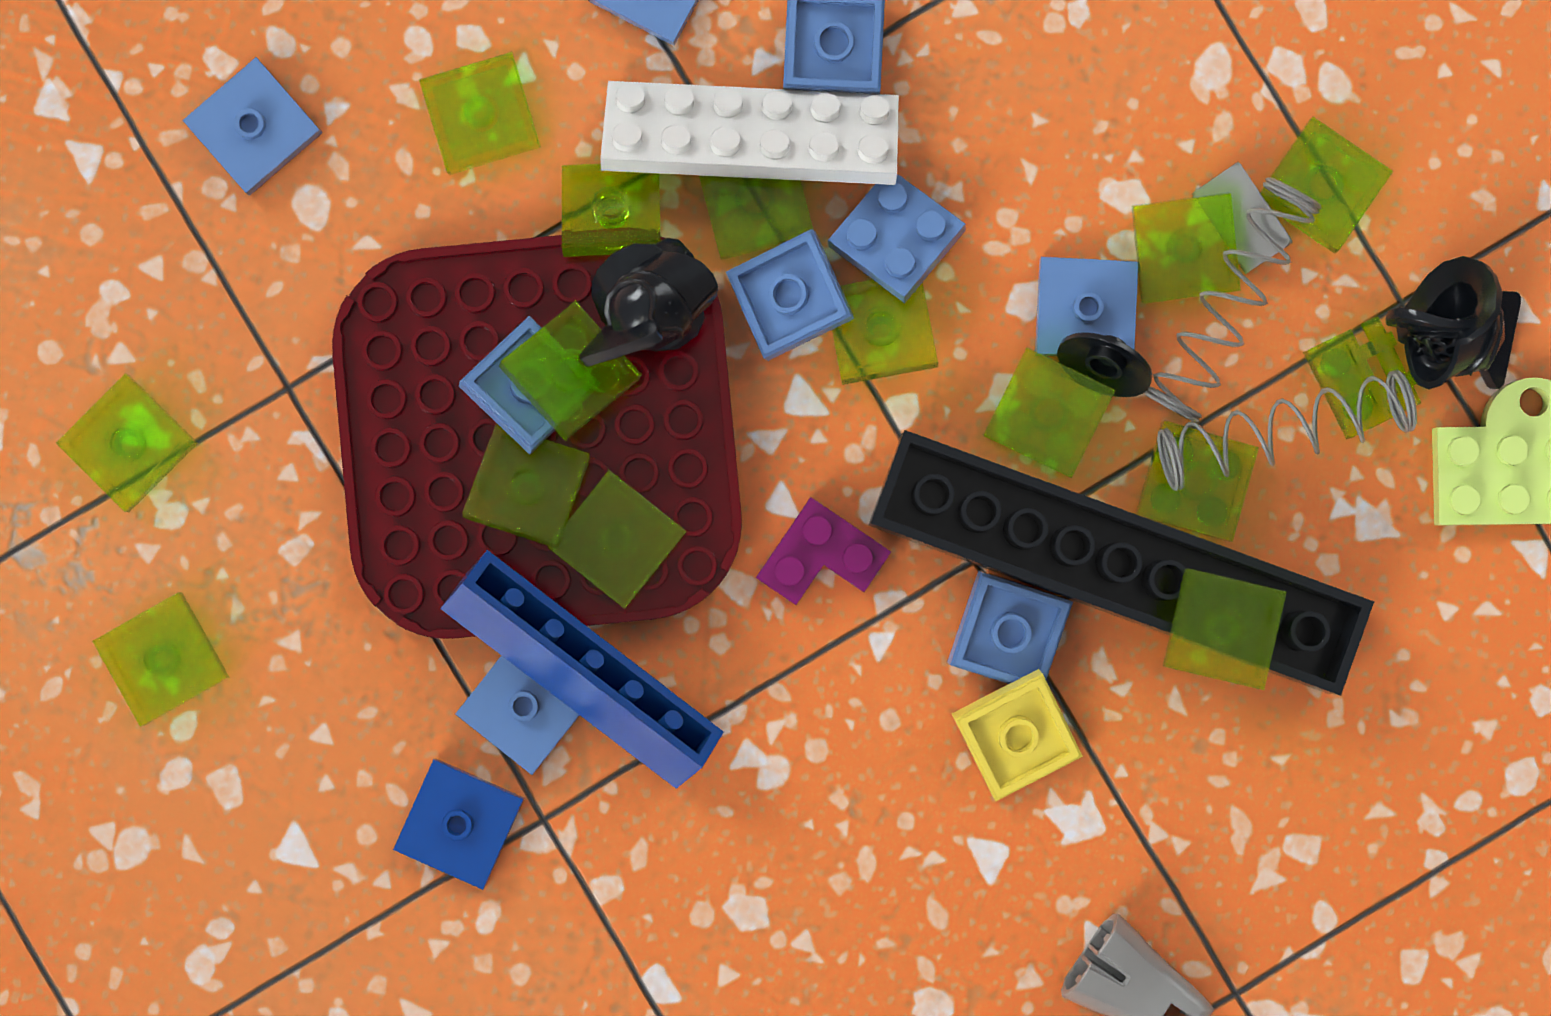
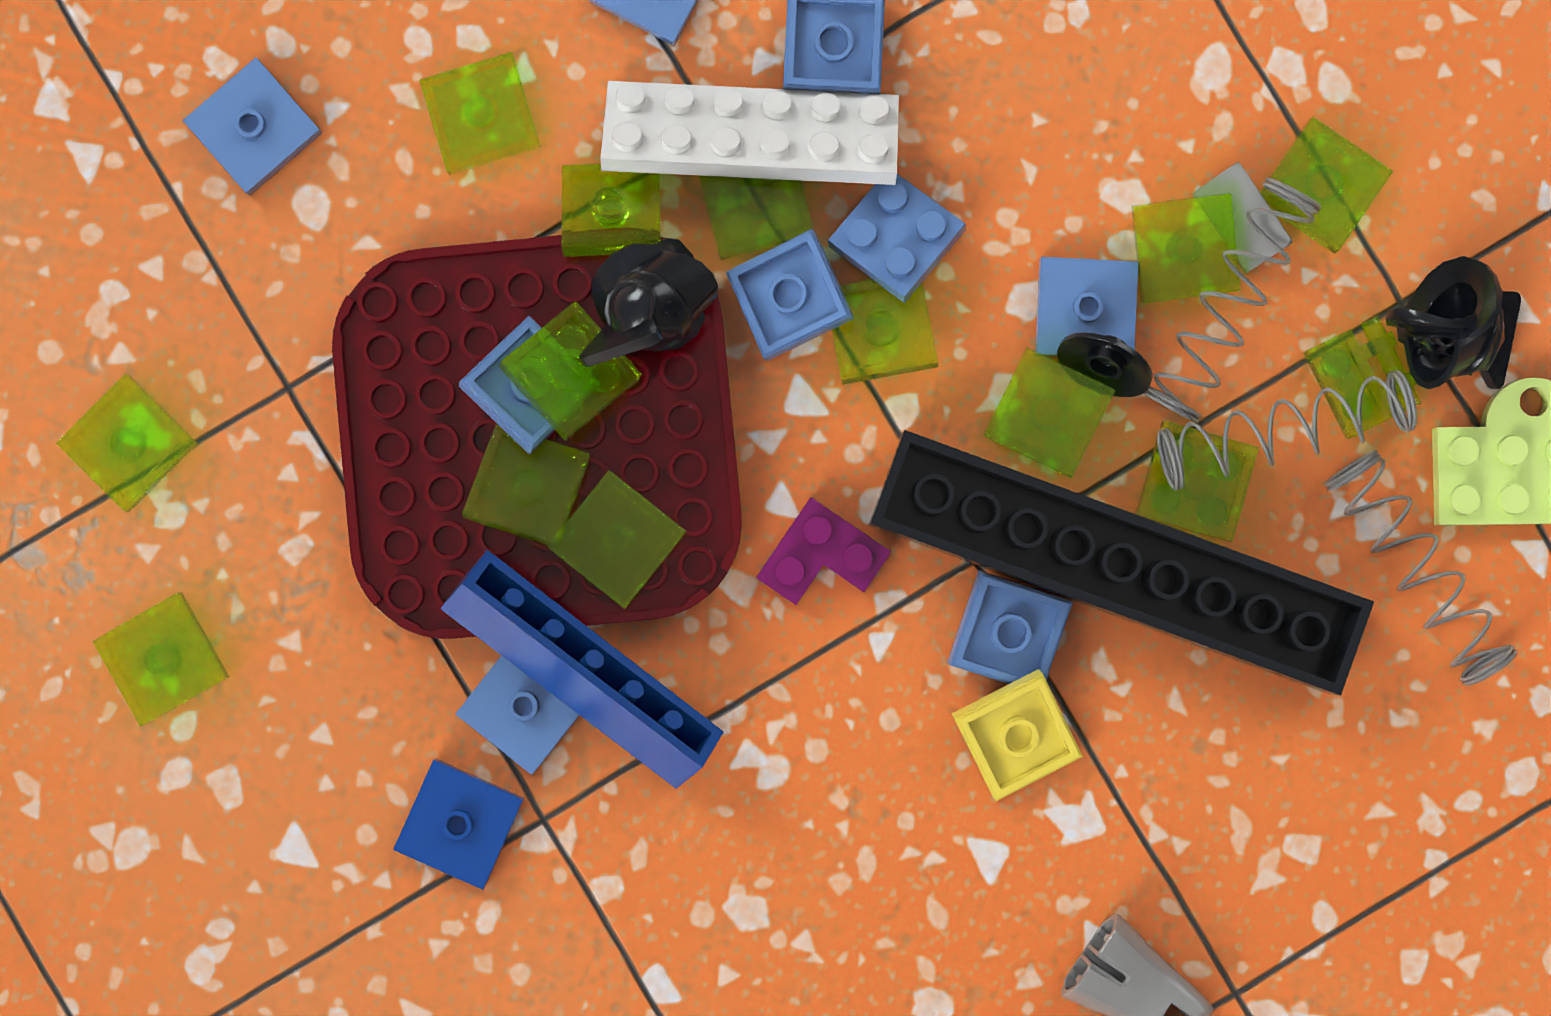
(1224, 629): clear neon green plate -> none
(1471, 675): none -> light grey piece

